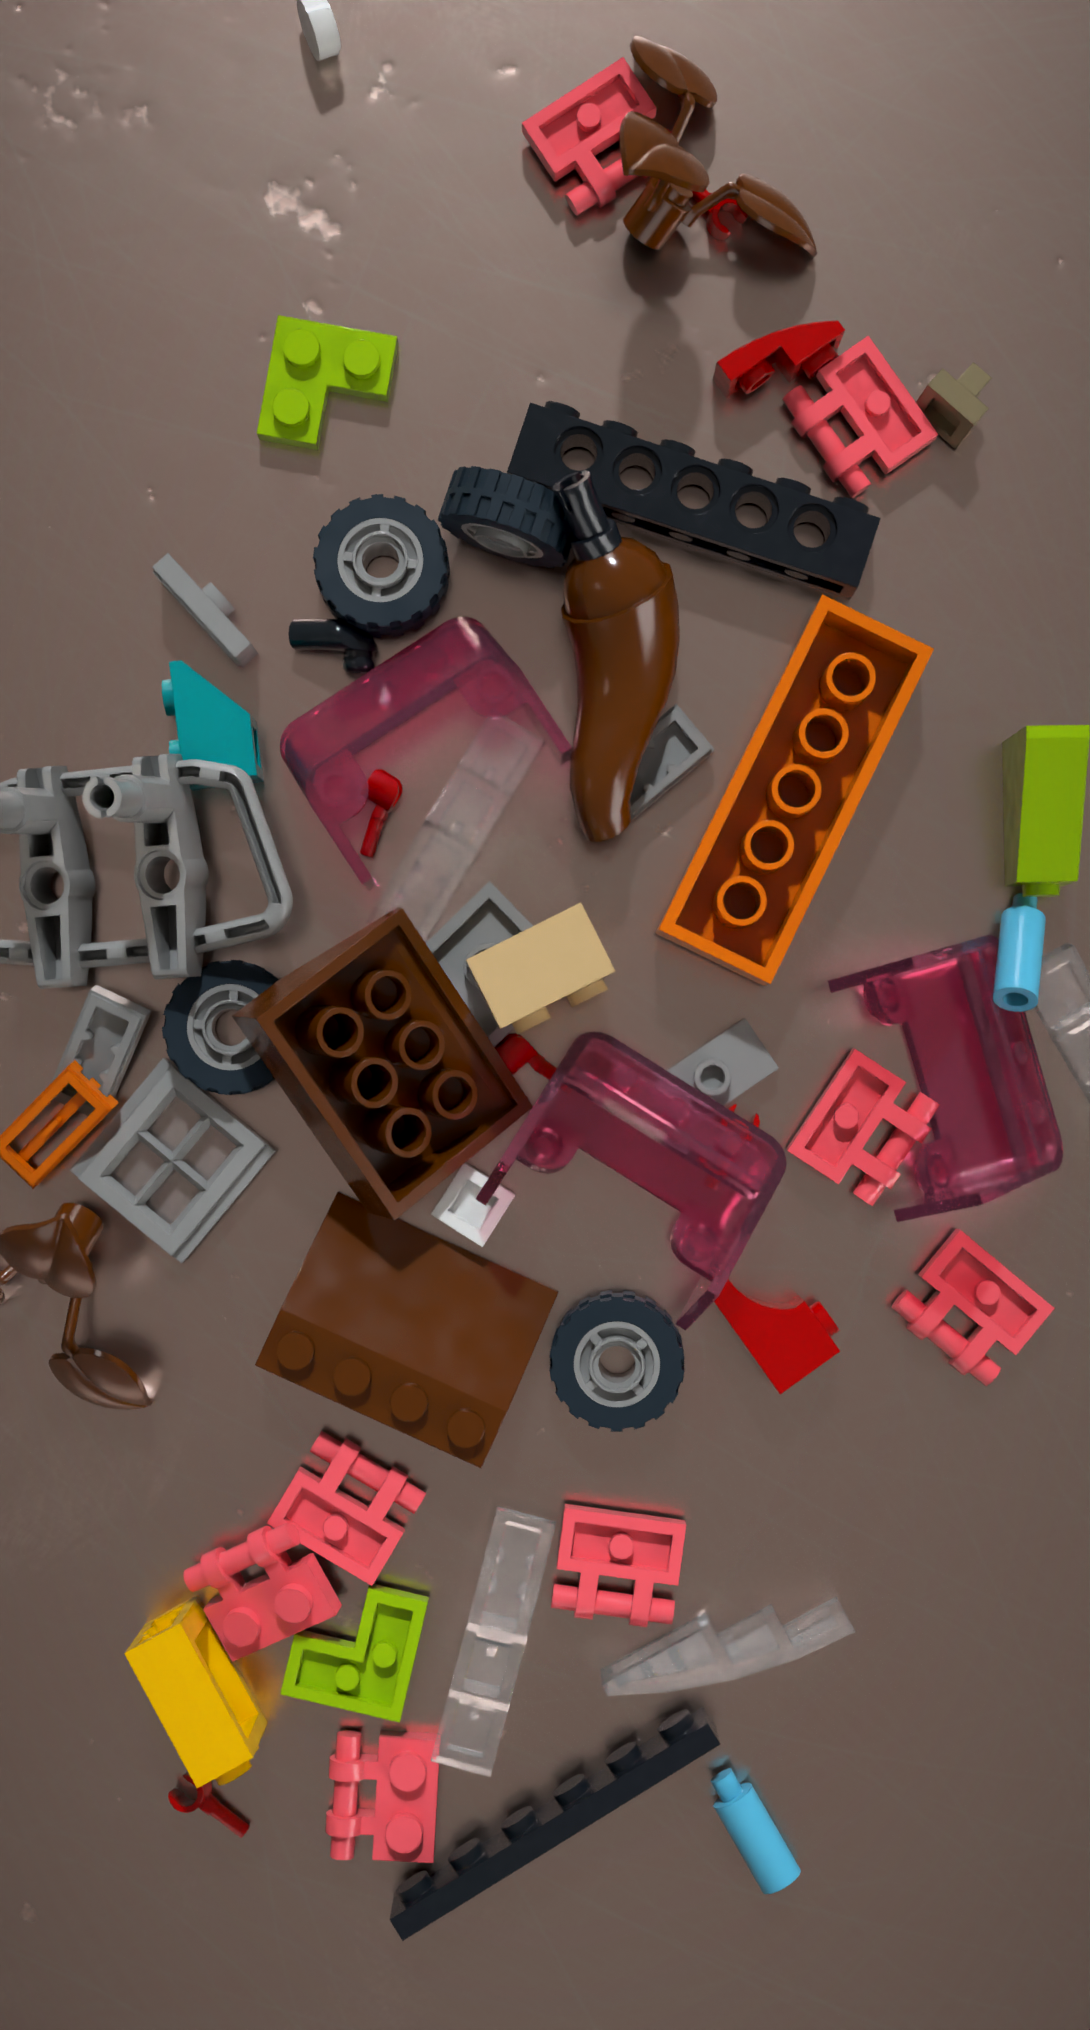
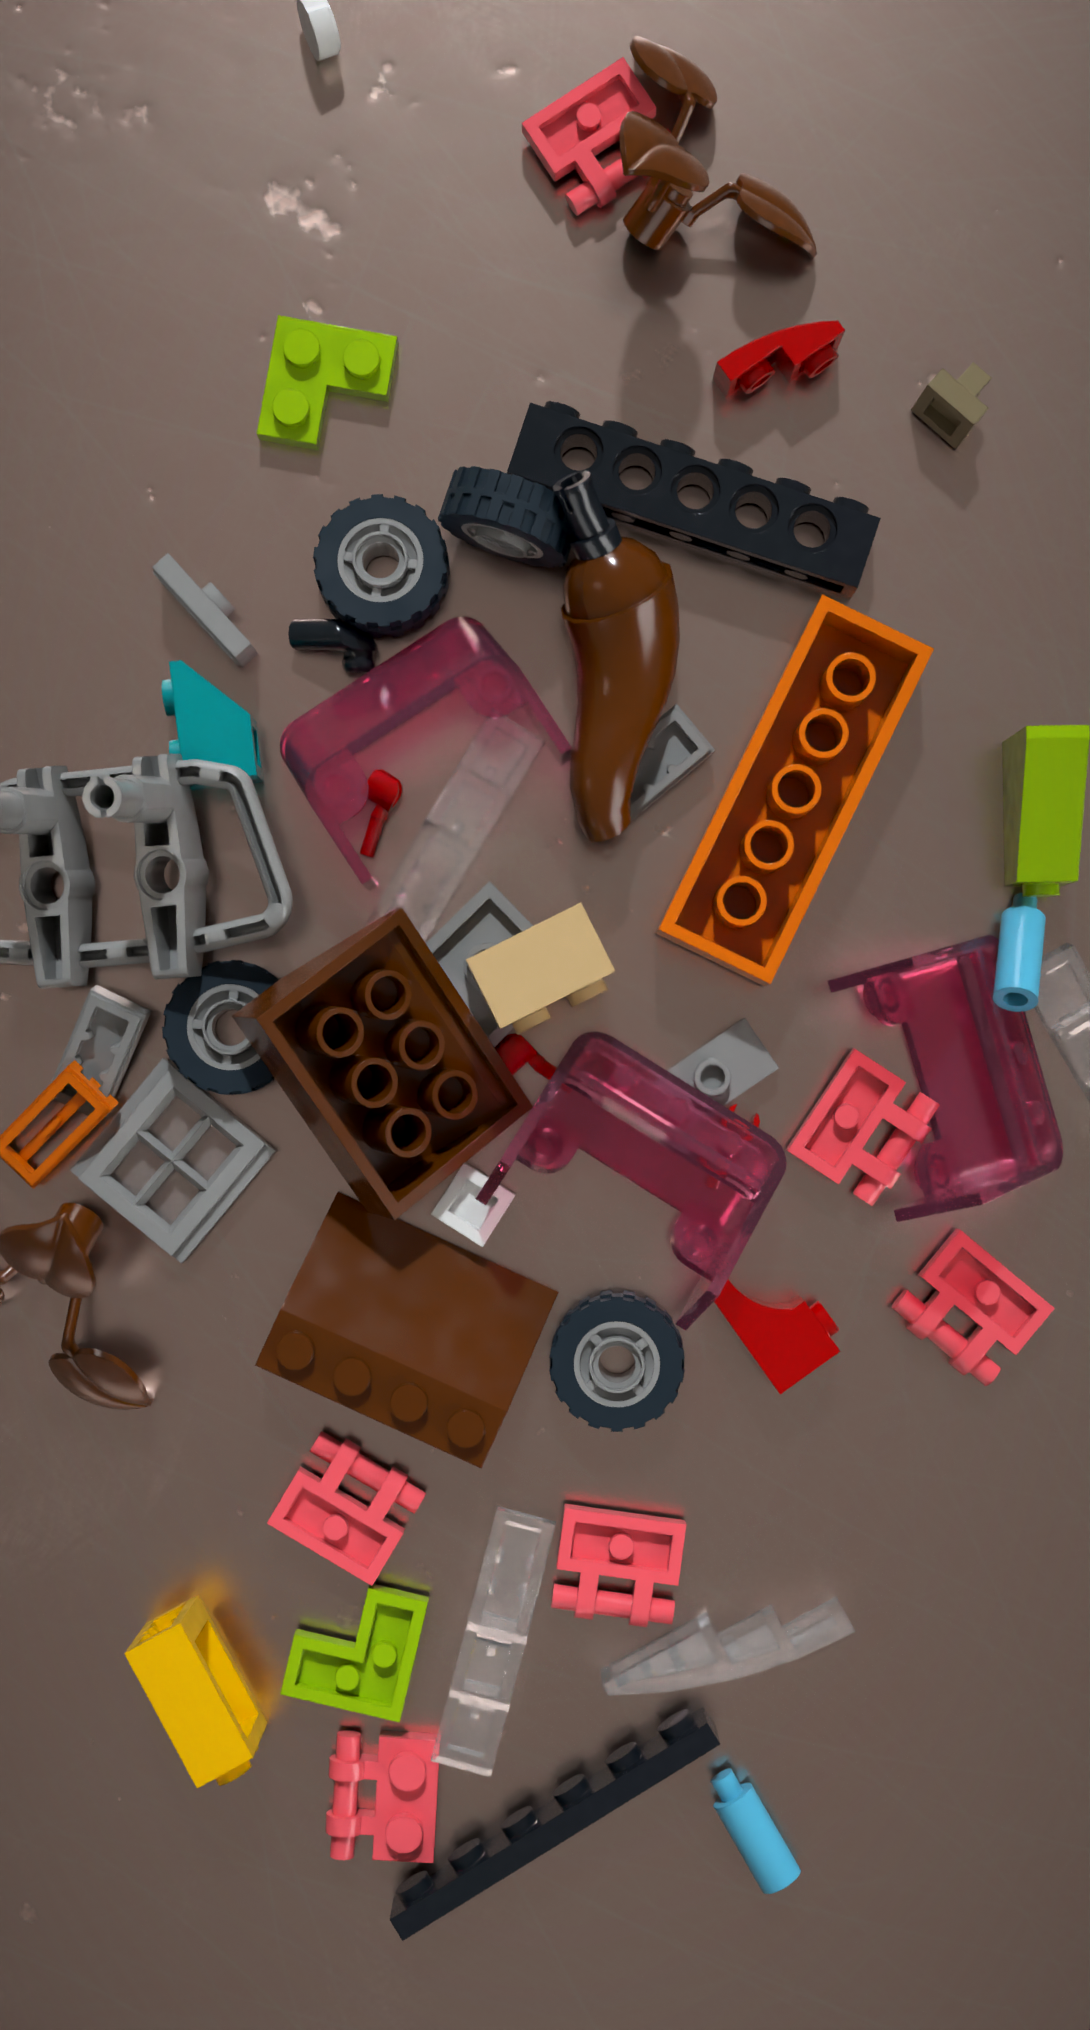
(209, 1805): red hand -> none
(270, 1606): coral plate -> none
(713, 224): red hand -> none
(875, 407): coral plate -> none

